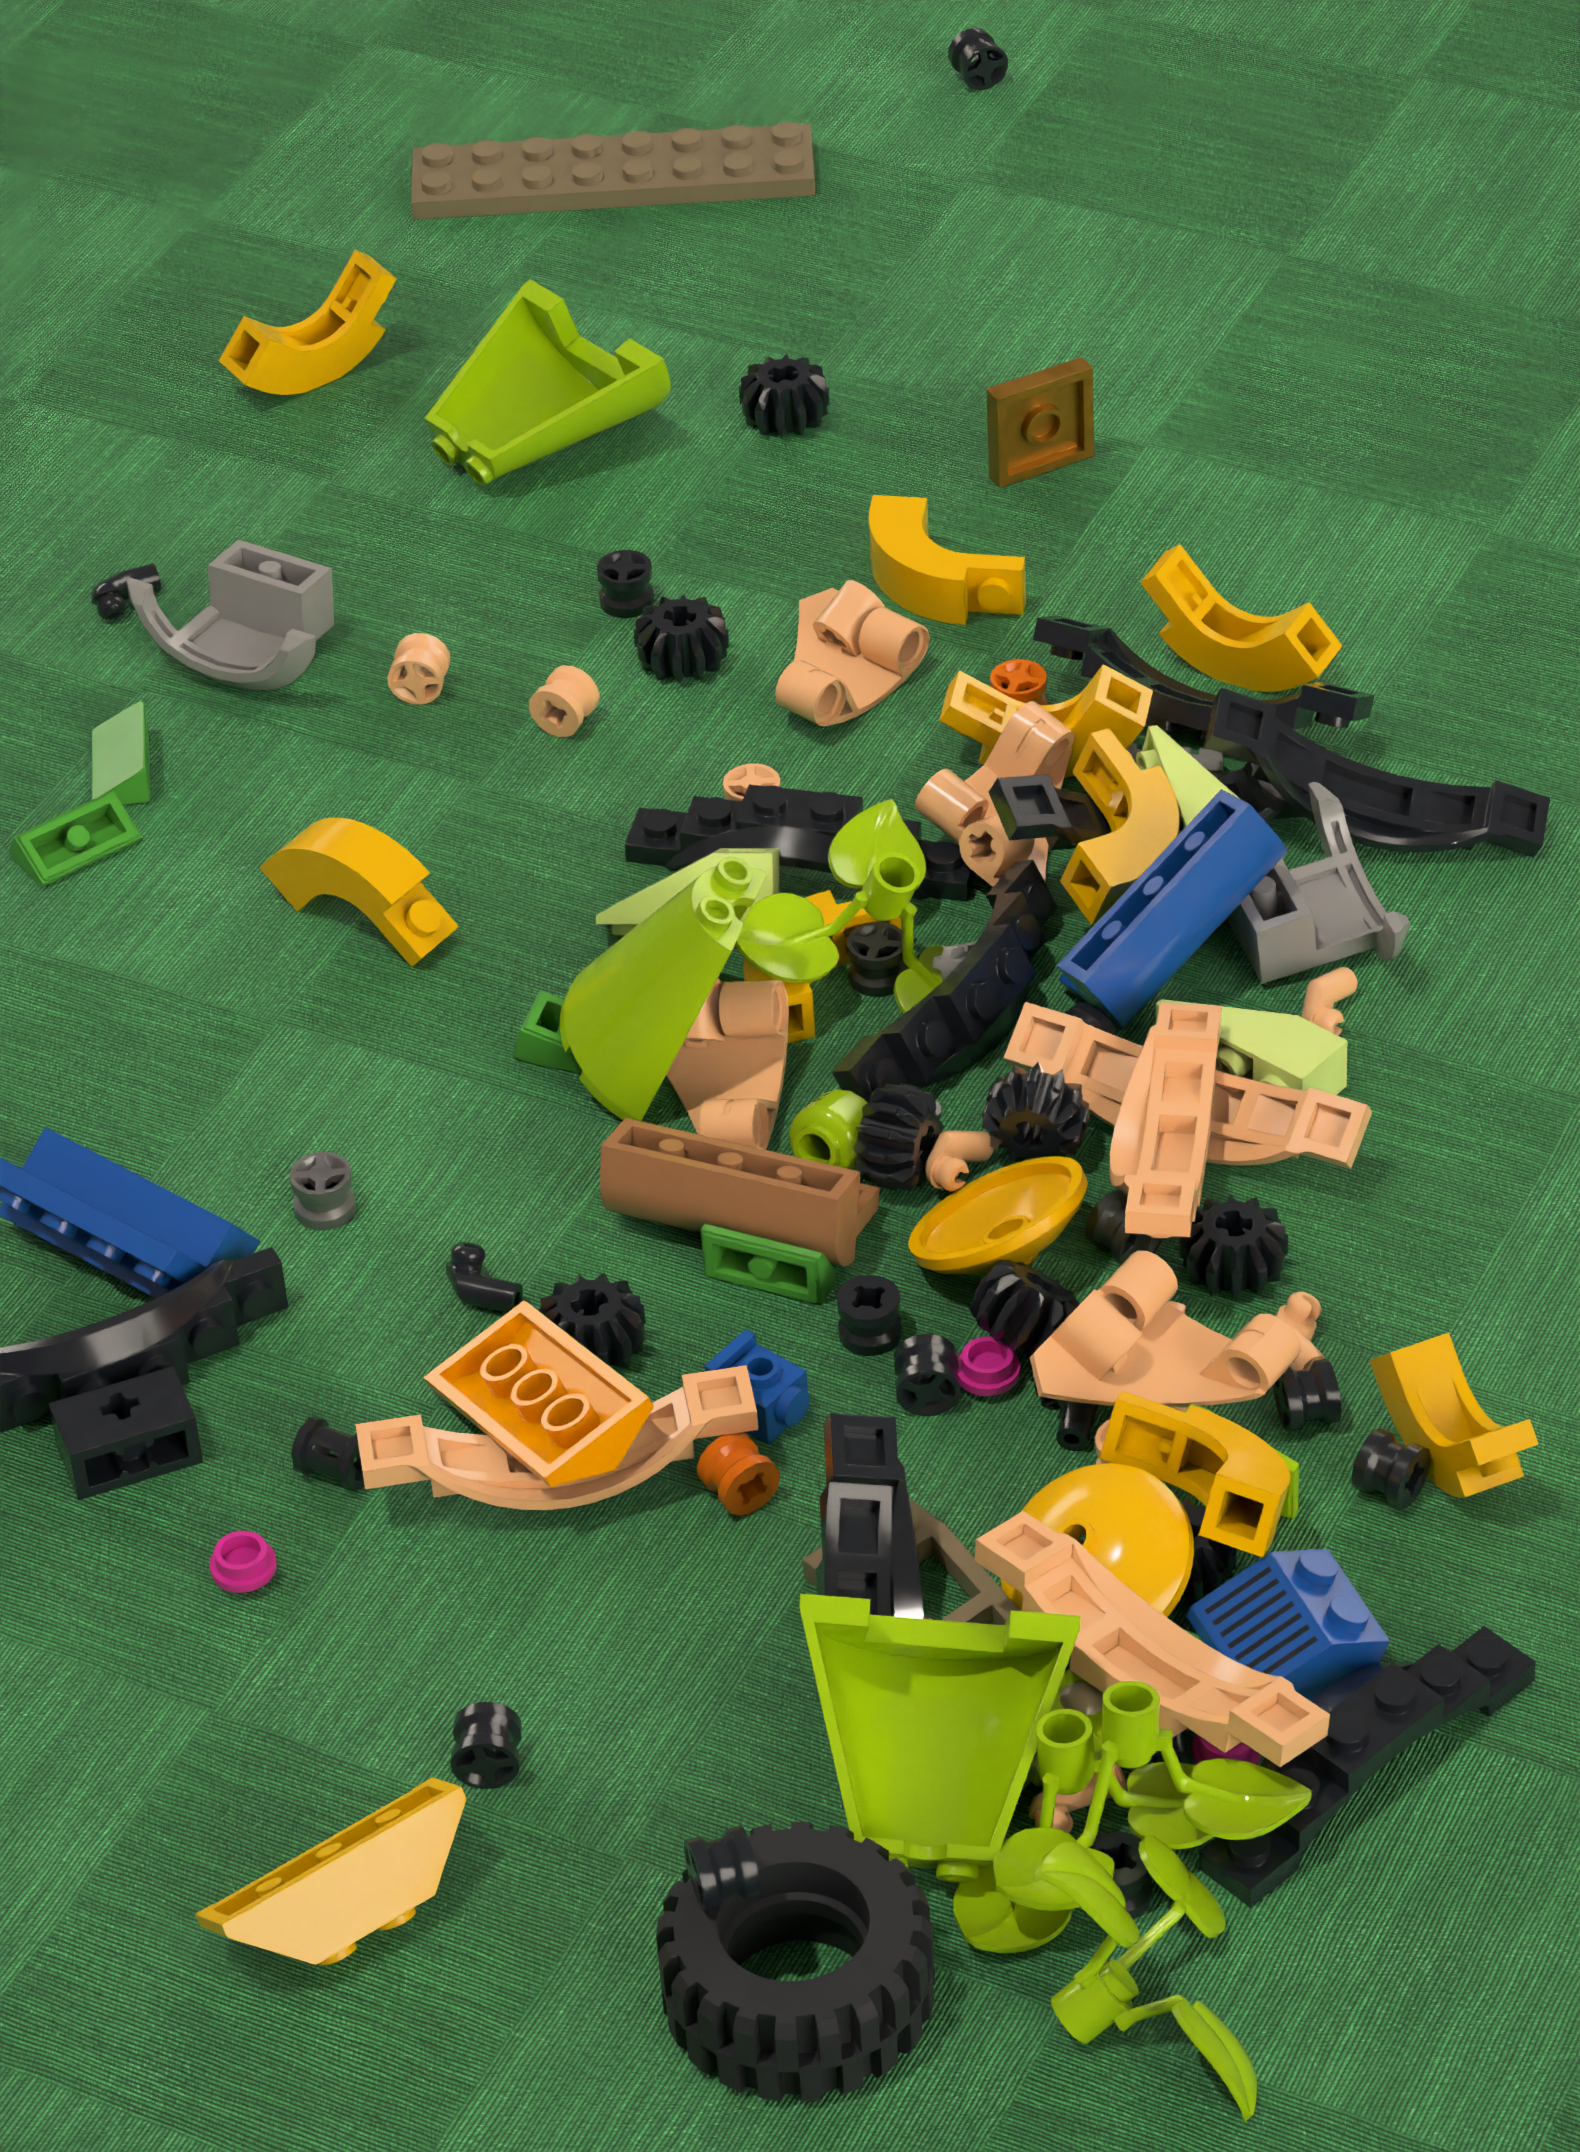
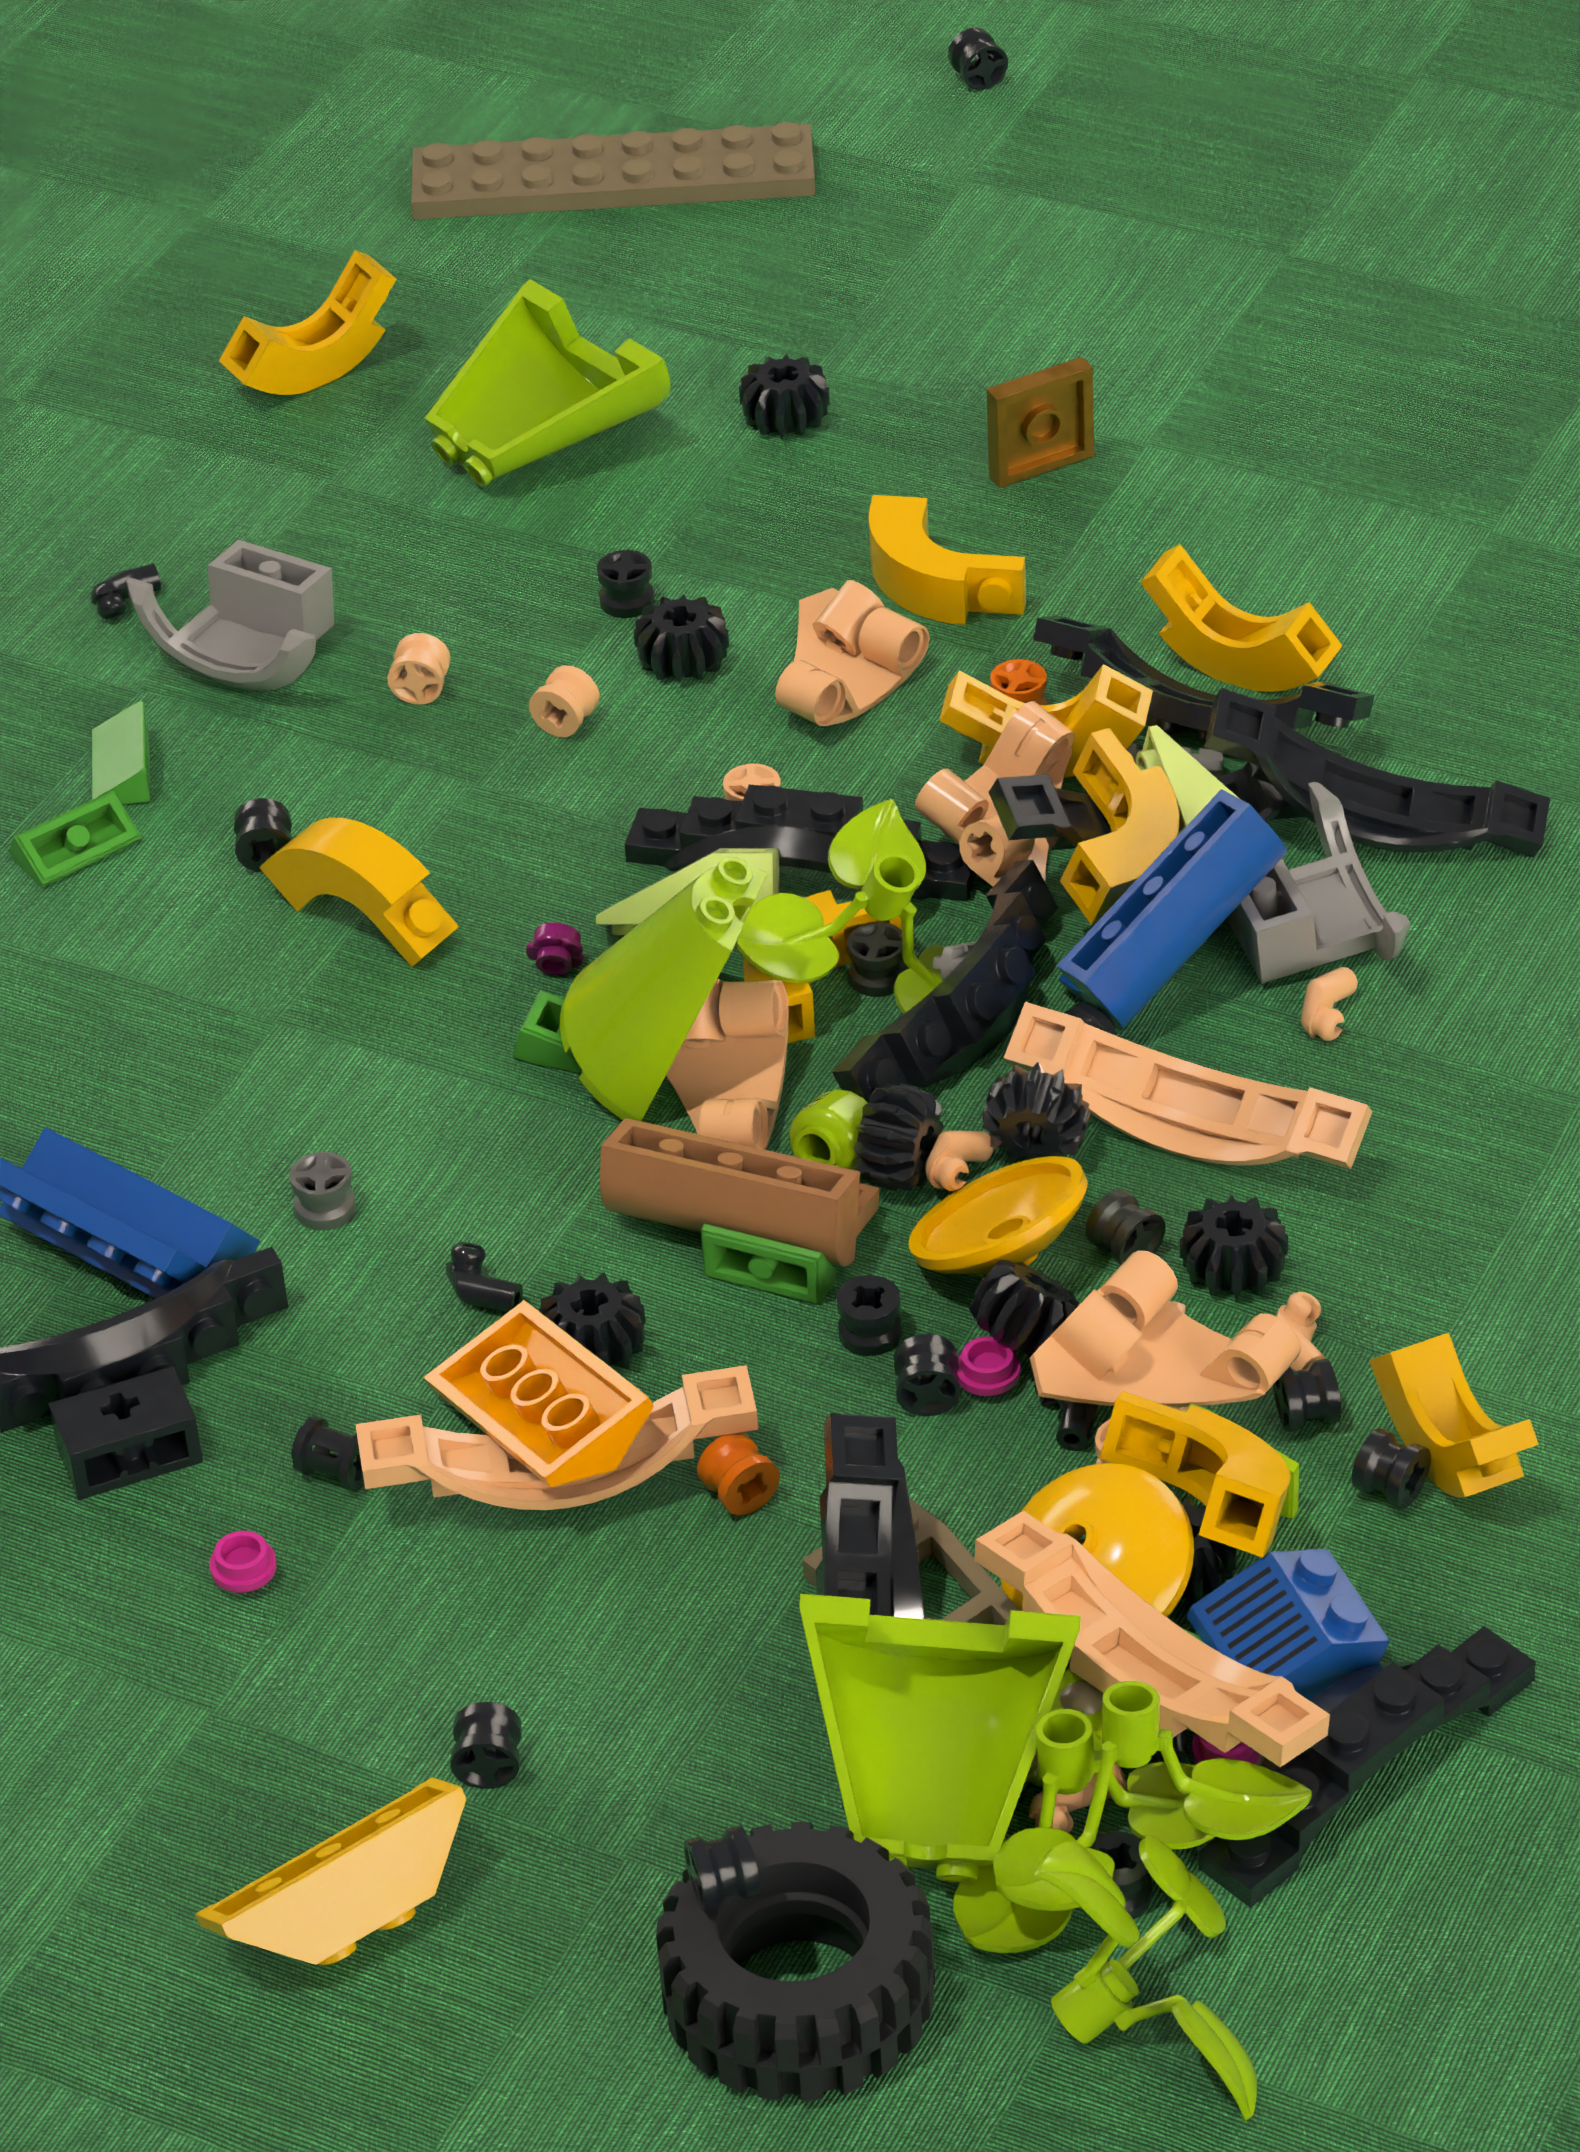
(260, 830): none -> black wheel
(555, 948): none -> magenta plate
(776, 1384): blue brick -> none
(1165, 1121): light nougat piece -> none
(1279, 1050): yellowish green slope -> none

